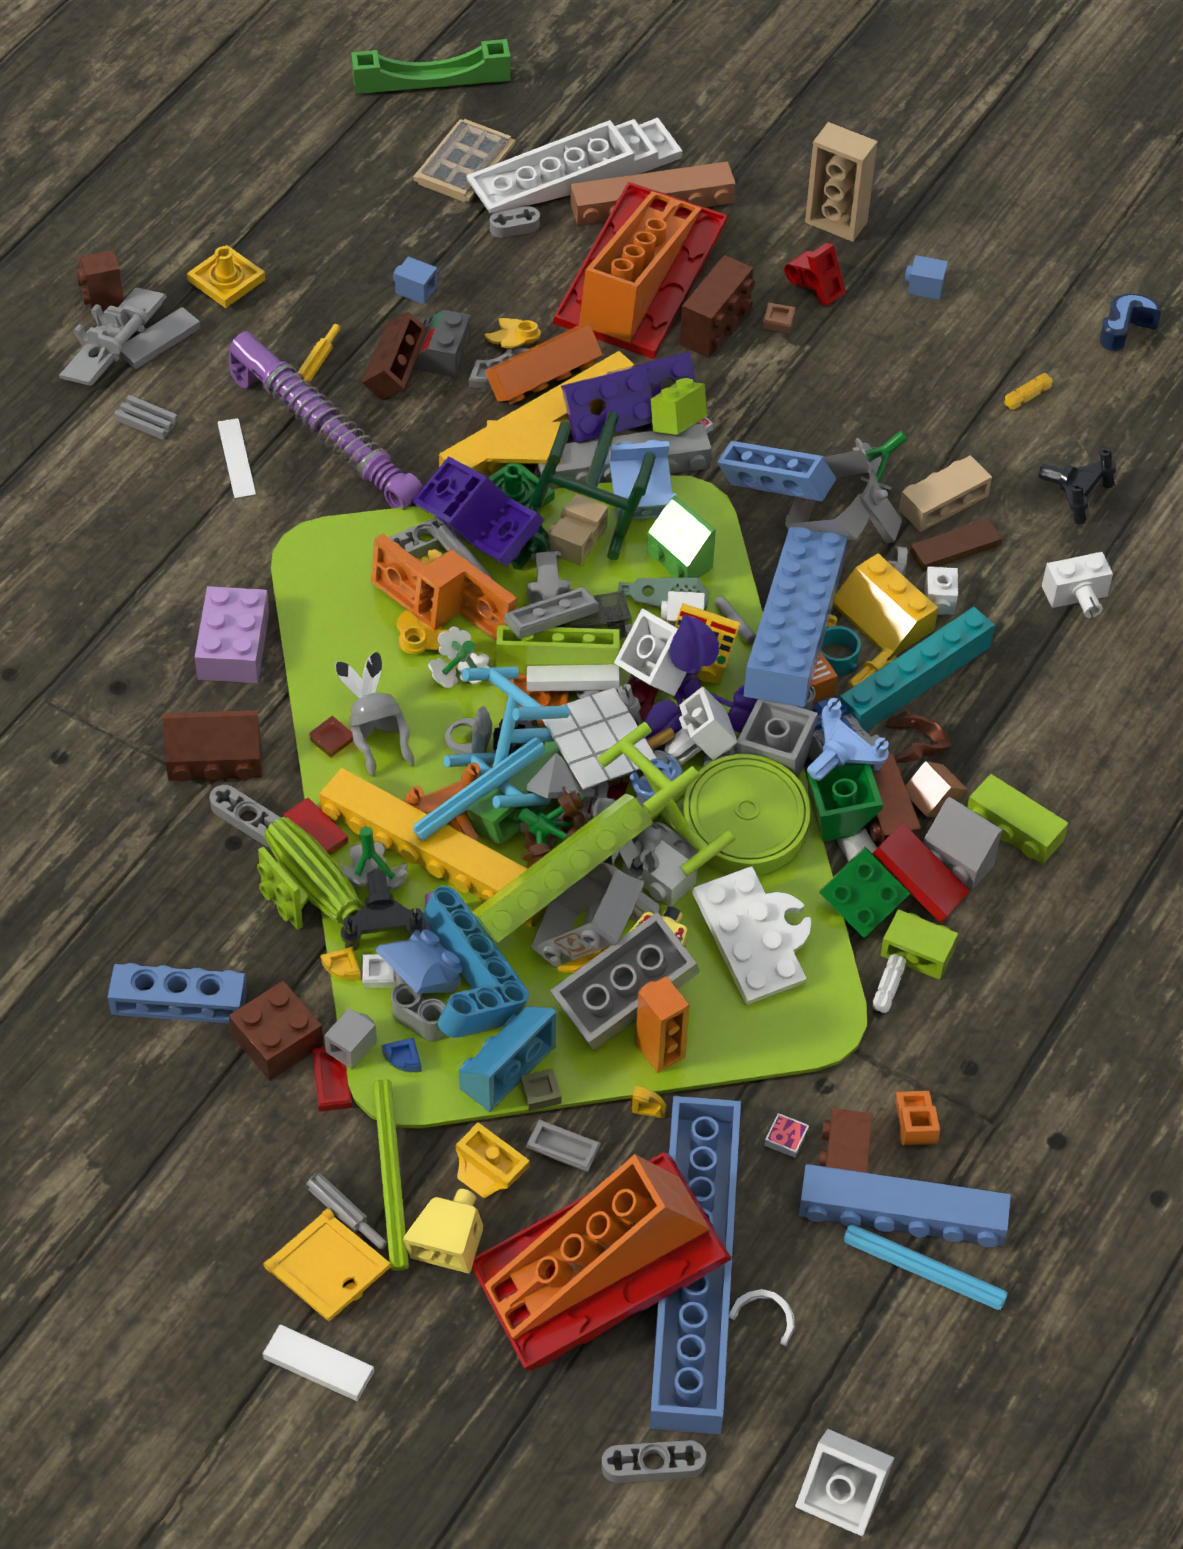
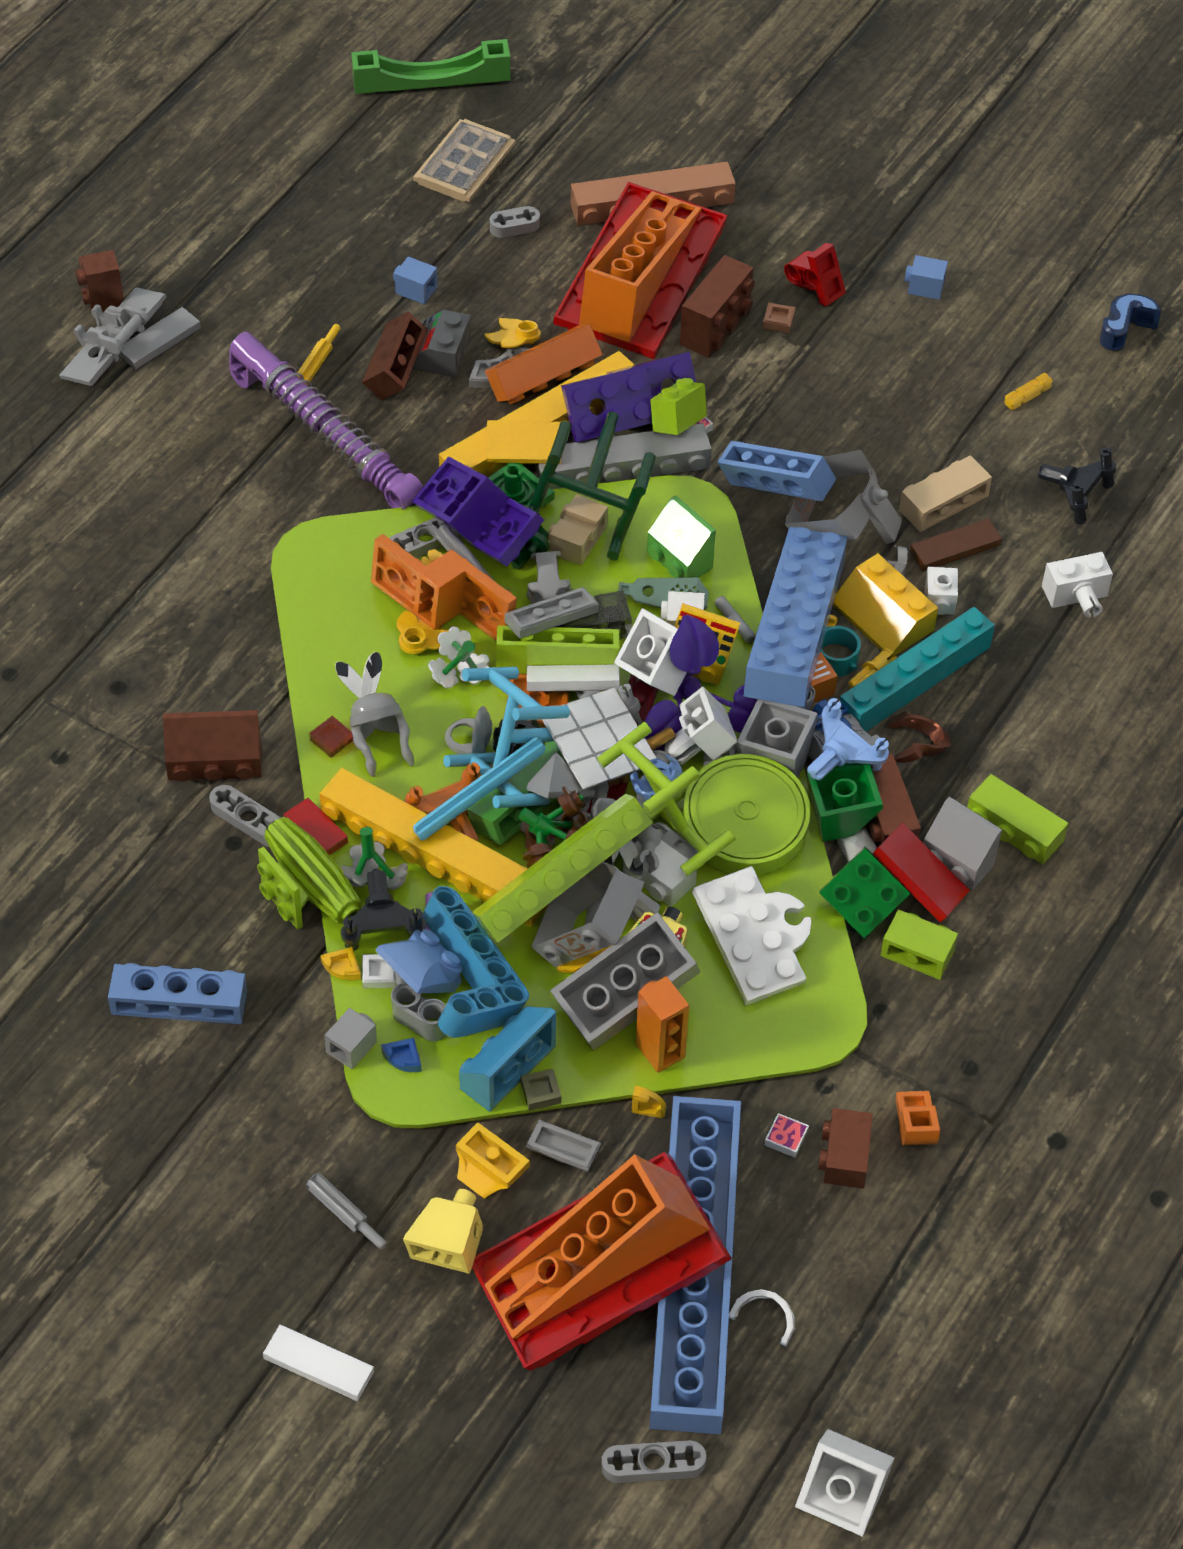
(149, 414): light grey tile -> none
(226, 276): yellow plate -> none
(232, 634): lavender brick -> none
(236, 458): white sticker -> none
(276, 1030): copper brick -> none
(321, 1262): yellow container -> none
(331, 1082): red tile -> none
(390, 1175): lime axle -> none
(582, 157): white slope -> none
(625, 464): light blue panel -> none
(840, 181): tan brick -> none
(873, 454): green plant -> none
(889, 983): white axle -> none
(905, 1205): medium blue brick -> none
(925, 1267): medium azure axle -> none
(932, 787): nougat piece -> none

